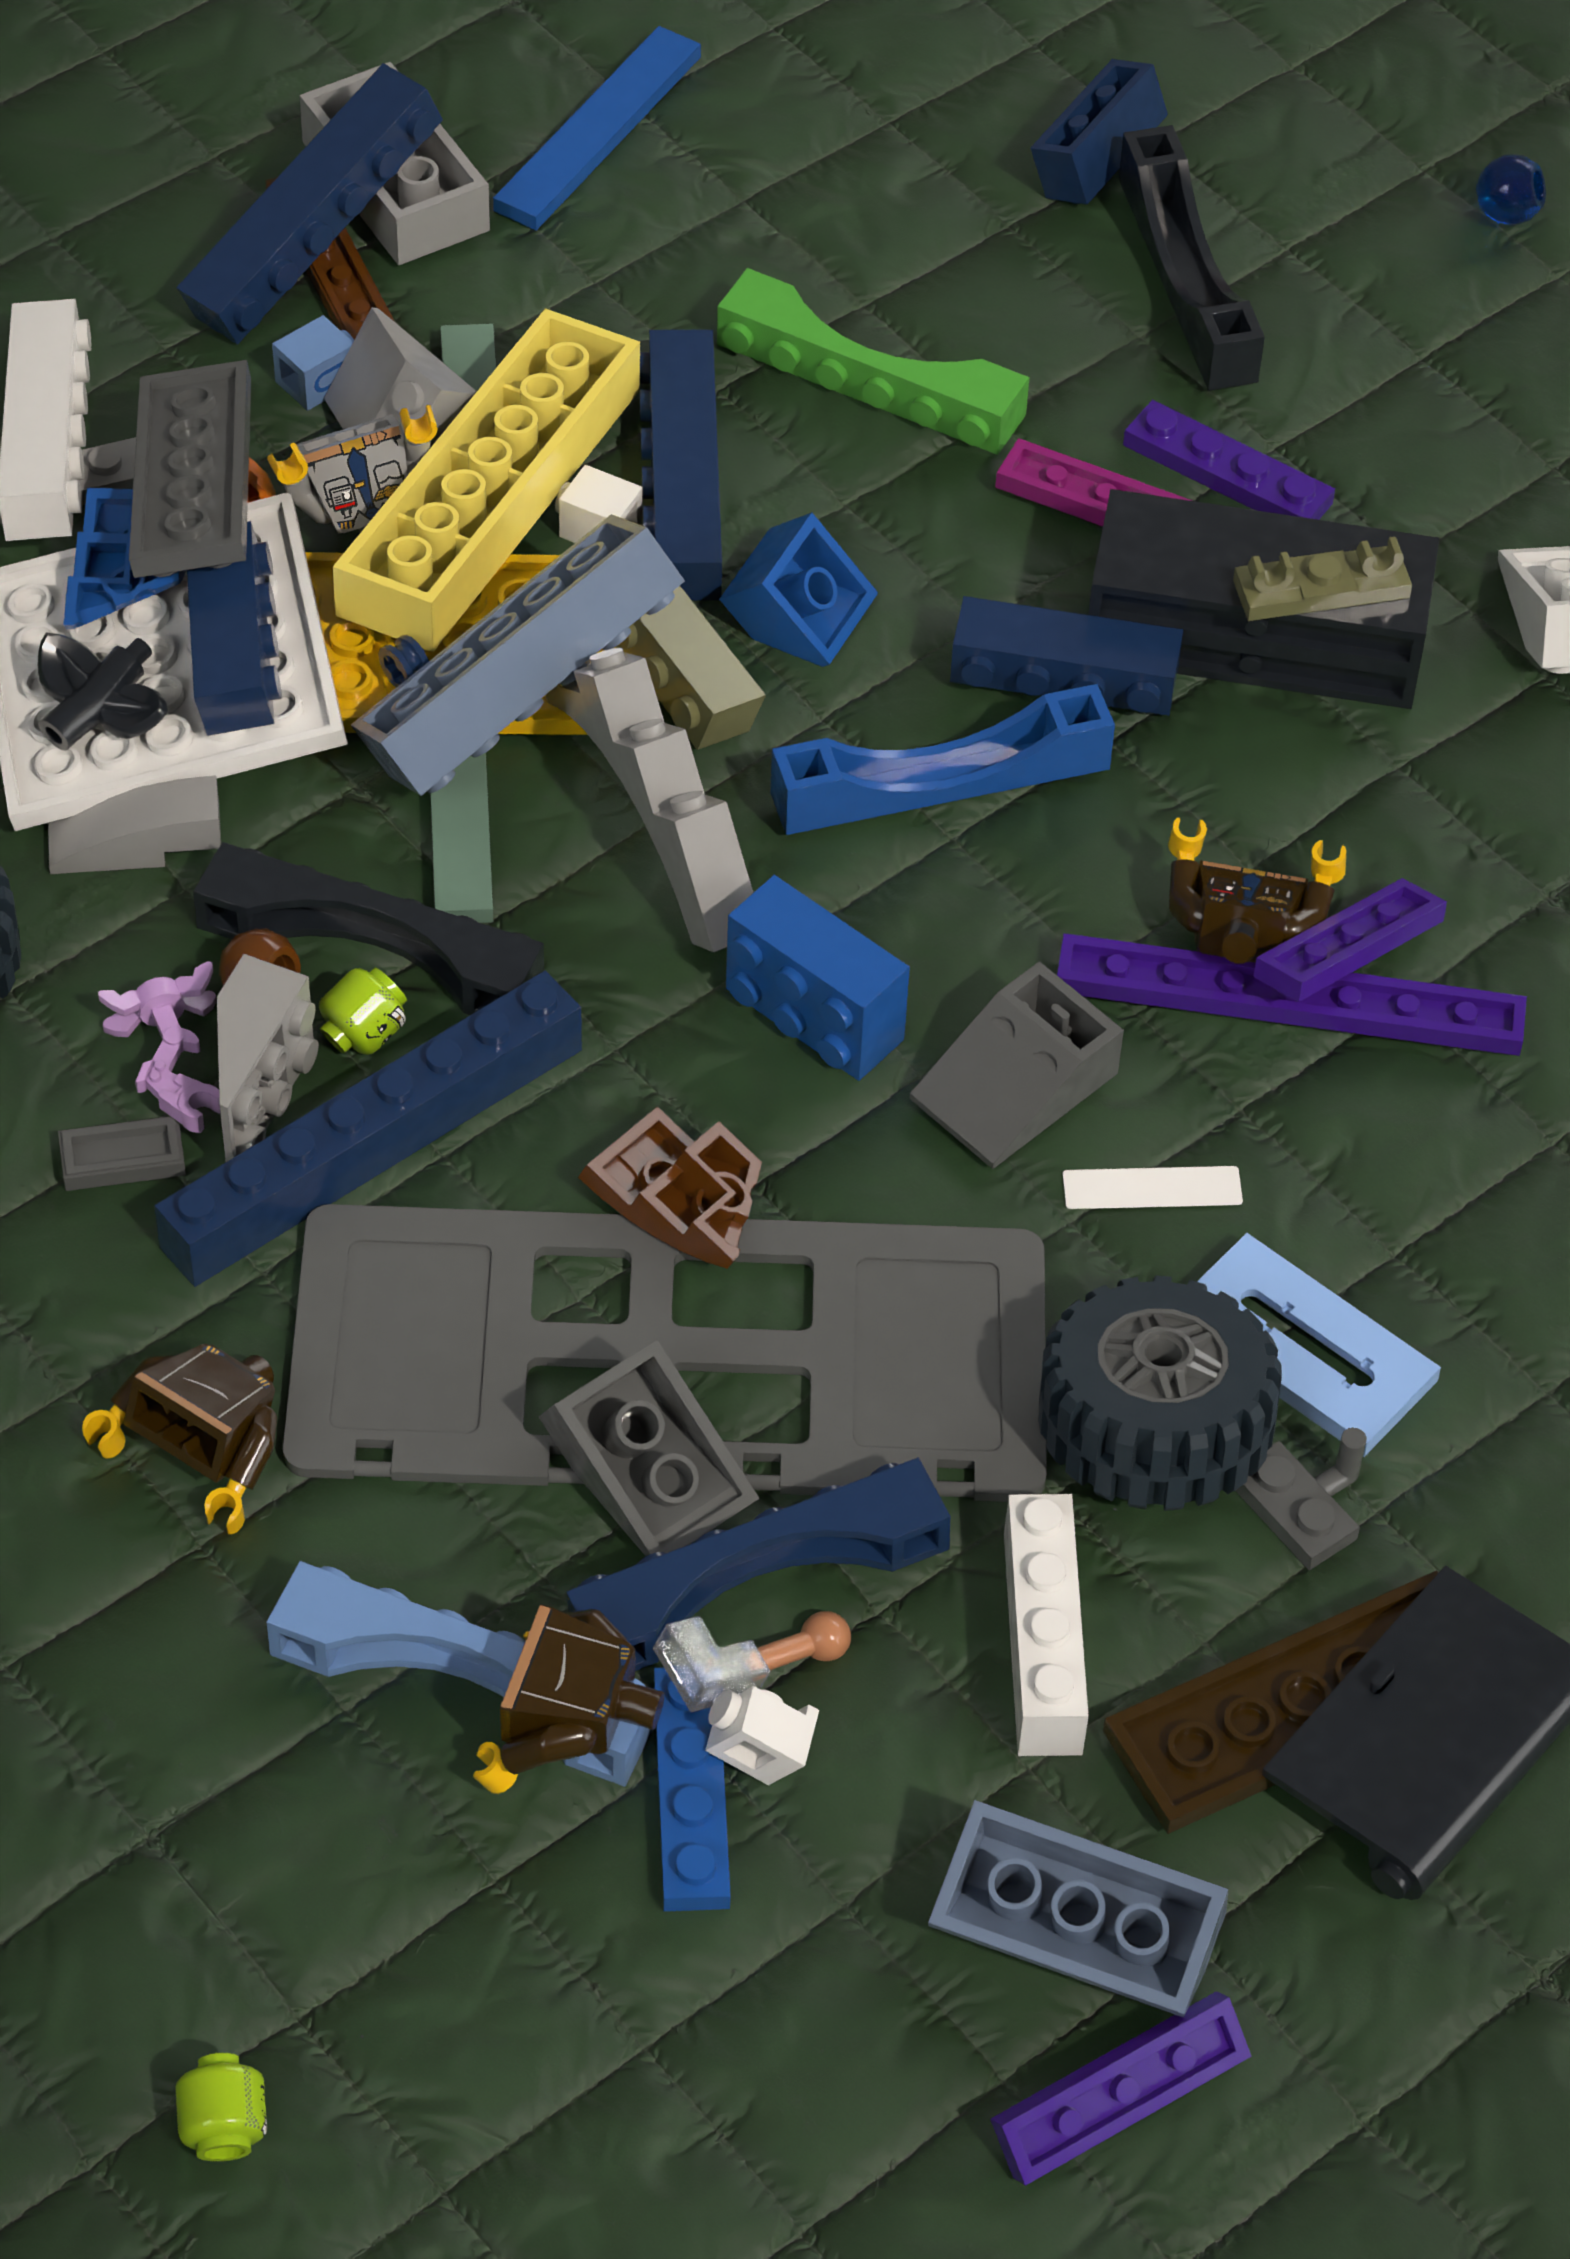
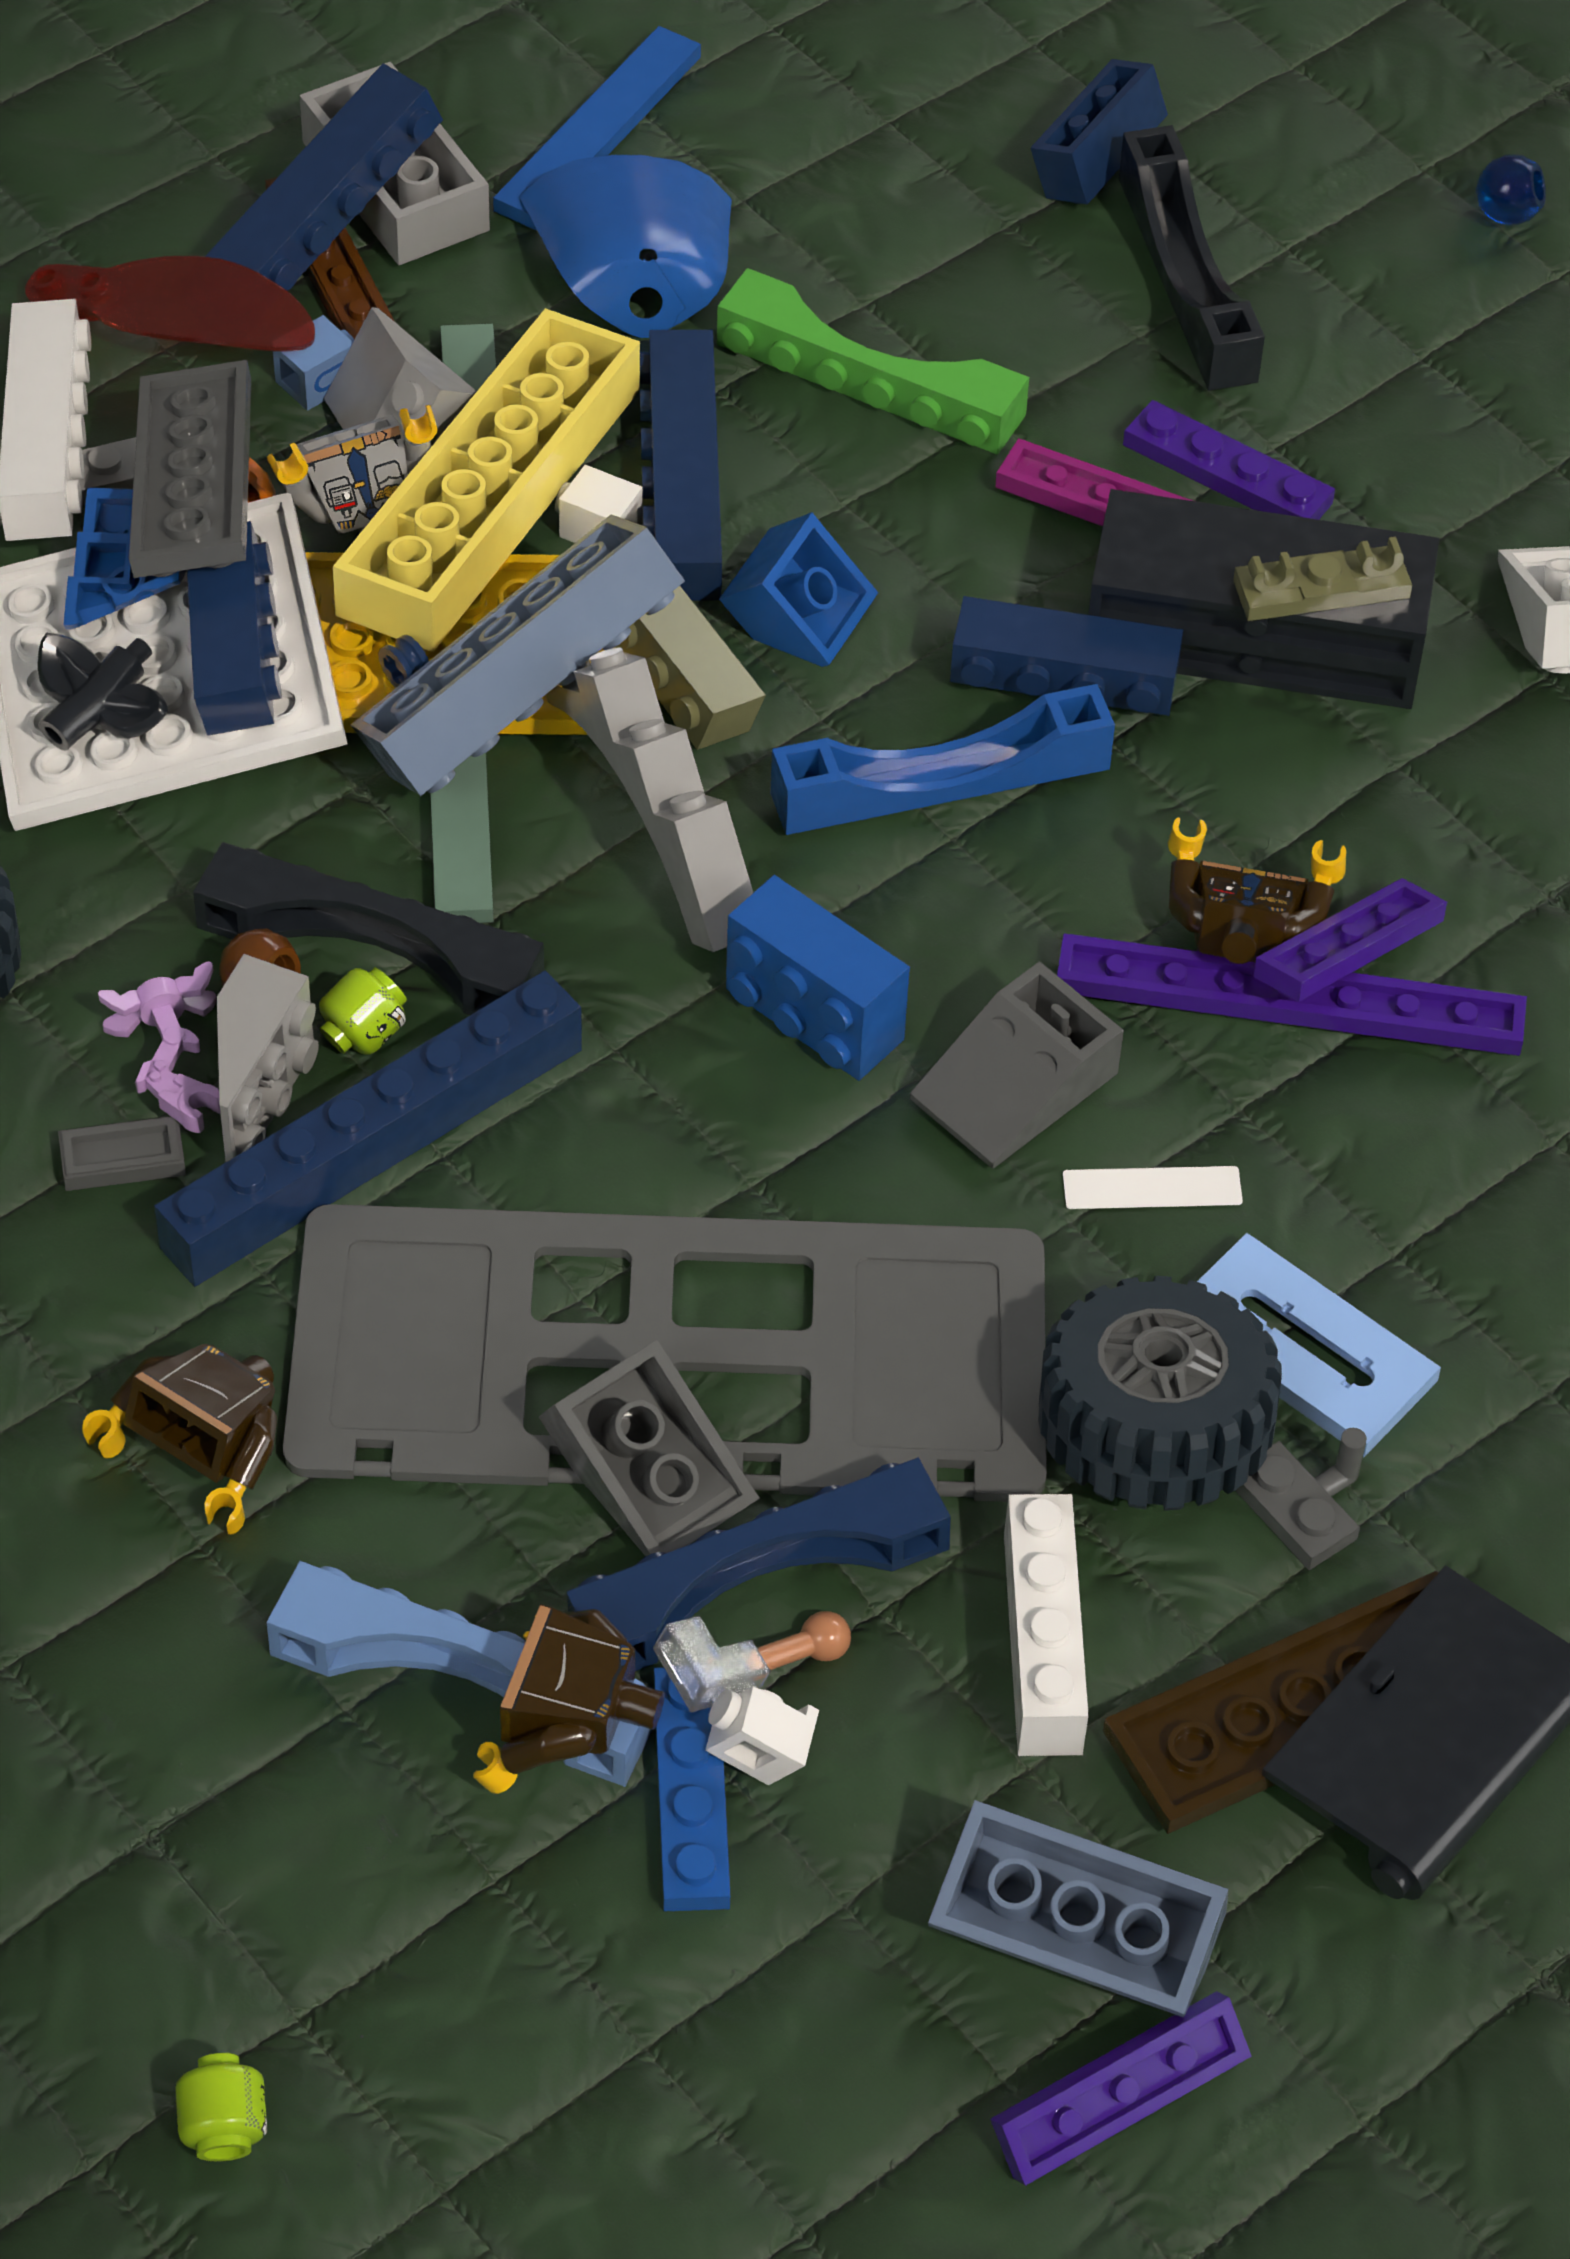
(138, 828): light grey slope -> none
(182, 301): none -> clear red plant
(609, 209): none -> blue piece
(677, 1187): reddish brown slope -> none

